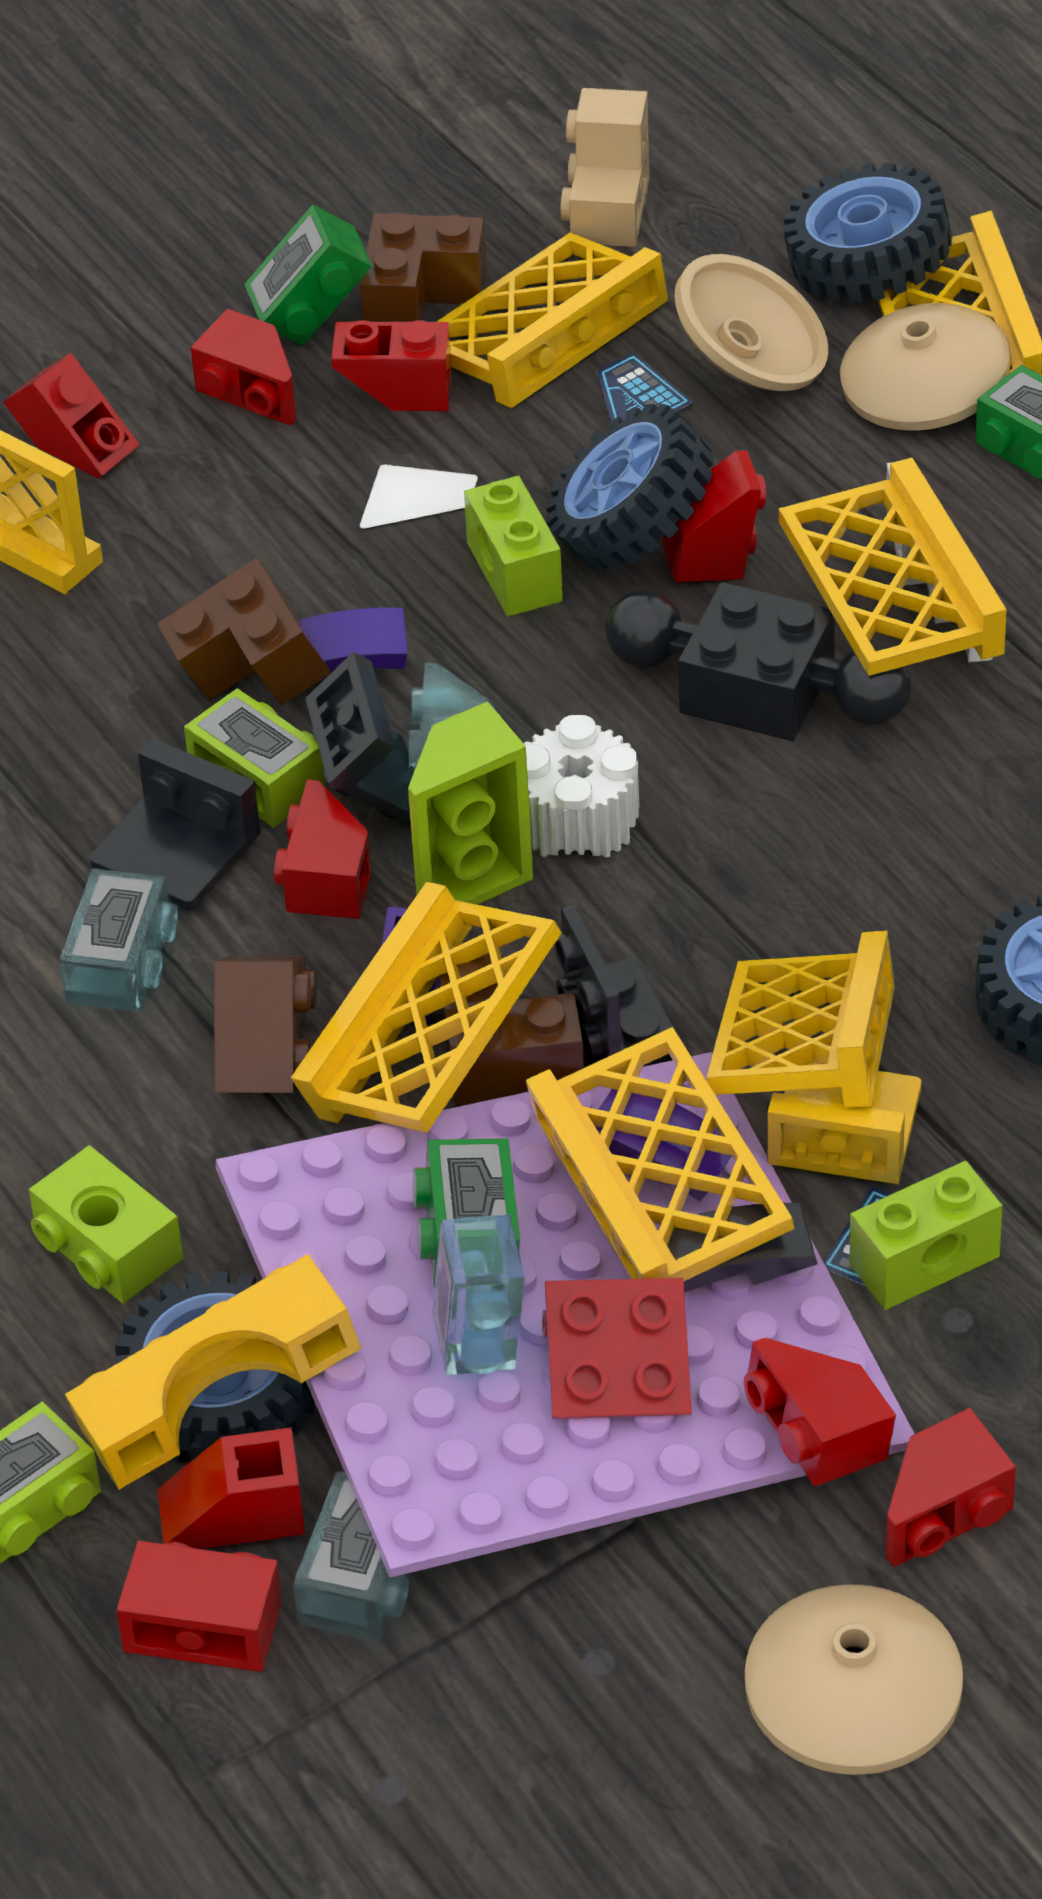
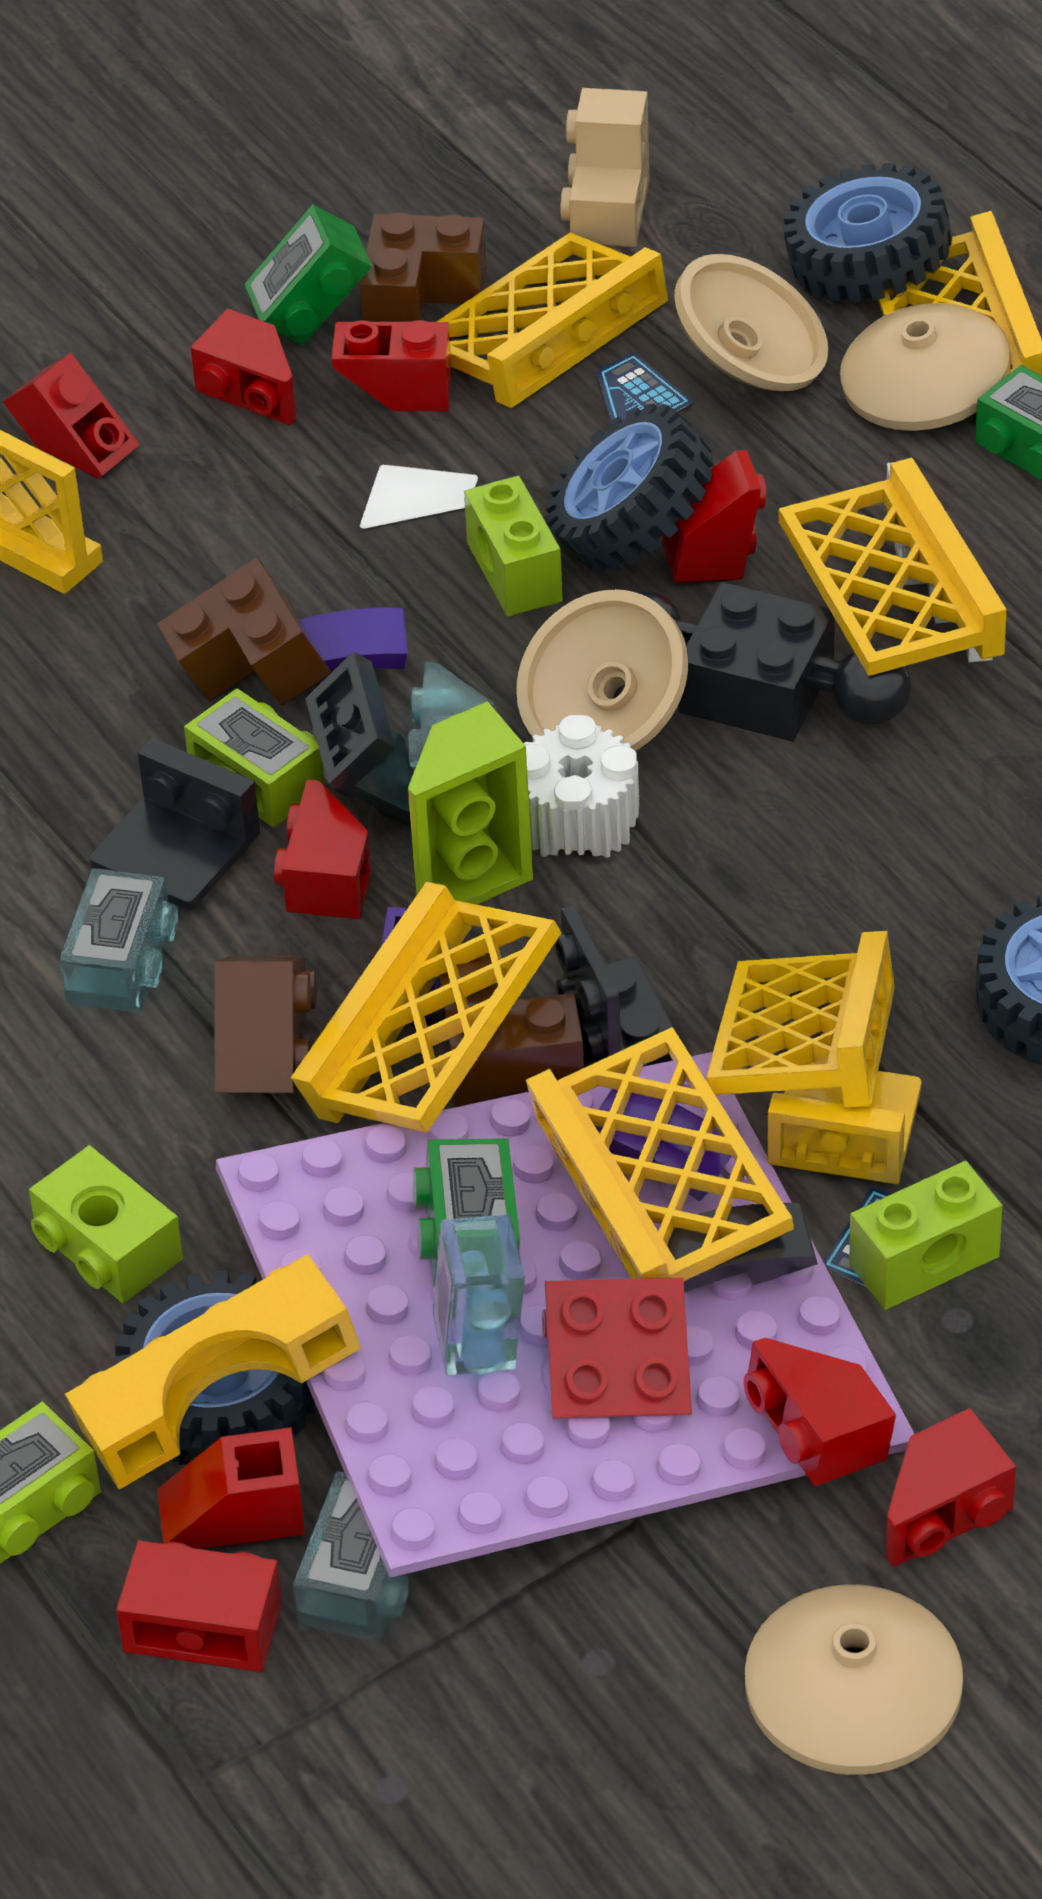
(593, 651): none -> tan dish

